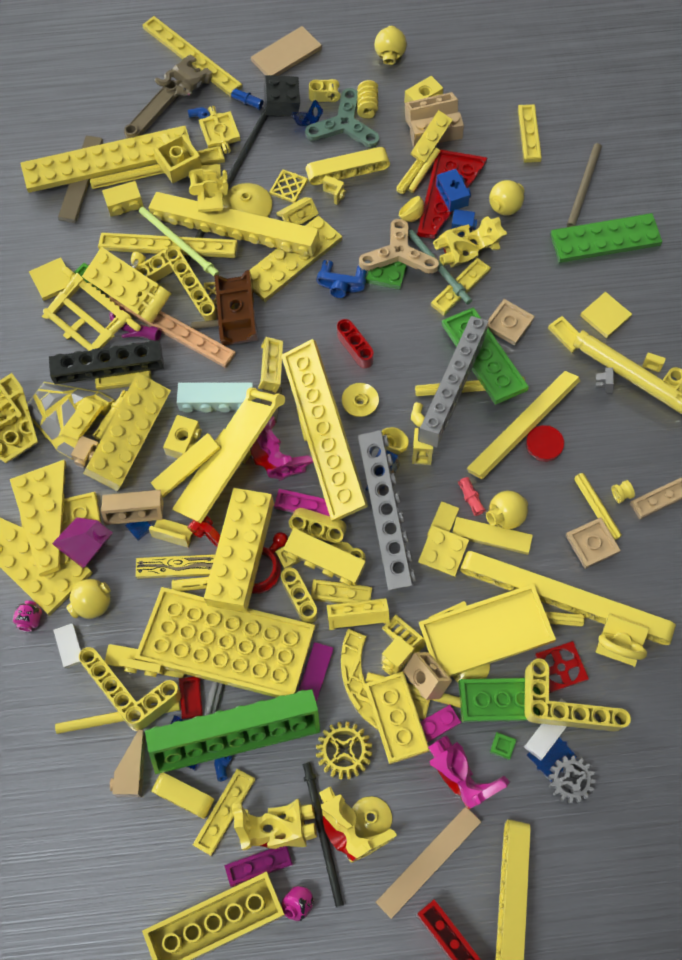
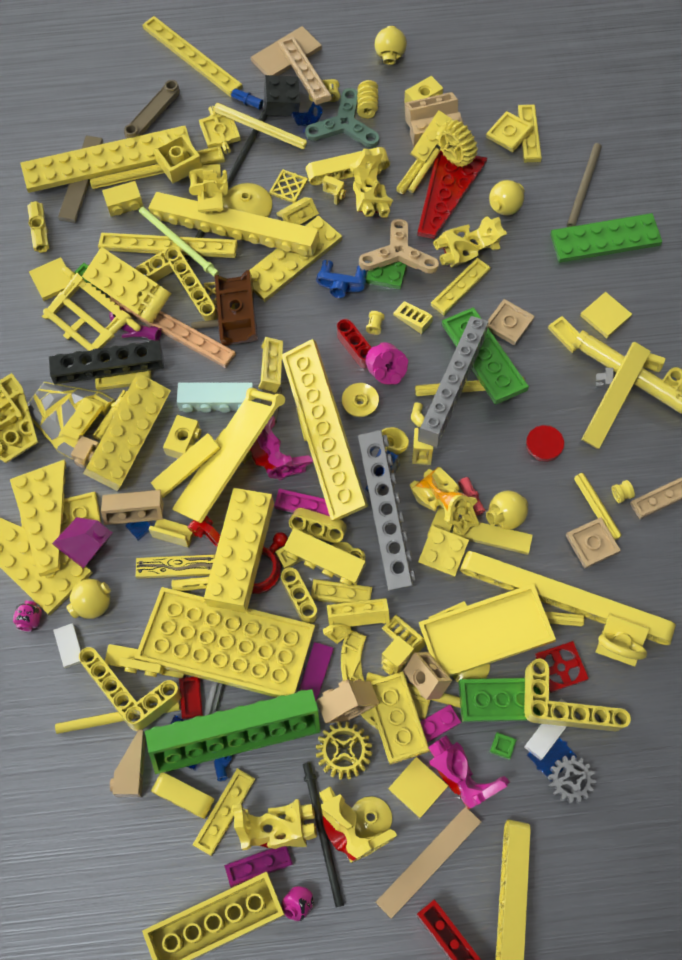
(38, 227): none -> light yellow piece
(137, 259): light yellow hinge -> none
(186, 77): dark tan animal -> none
(198, 112): blue arm -> none
(260, 125): none -> light yellow axle
(305, 71): none -> tan tile
(337, 632): none -> light yellow tile
(347, 701): none -> tan brick
(366, 175): none -> light yellow hips
(375, 321): none -> light yellow bush
(387, 363): none -> dark pink brick
(412, 209): light yellow piece -> none
(418, 787): none -> light yellow tile
(421, 314): none -> light yellow slope
(432, 492): none -> light yellow hips
(453, 190): blue brick -> none
(457, 143): none -> light yellow gear
(457, 287): sand green bar -> none
(463, 218): blue brick -> none
(509, 131): none -> light yellow tile
(523, 425): light yellow tile -> none
(615, 395): none -> light yellow tile

